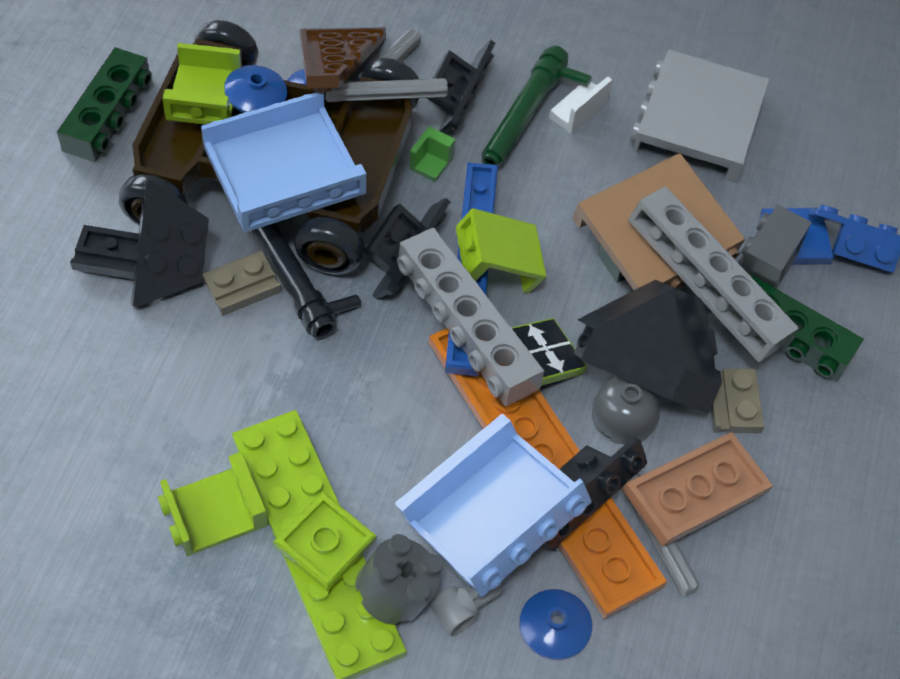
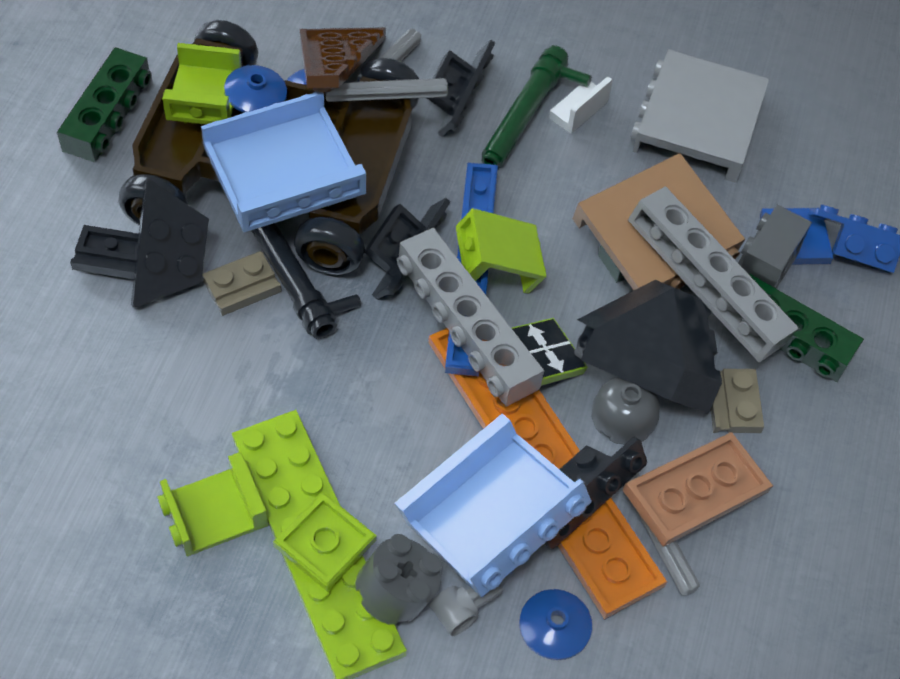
(432, 154): bright green panel -> none

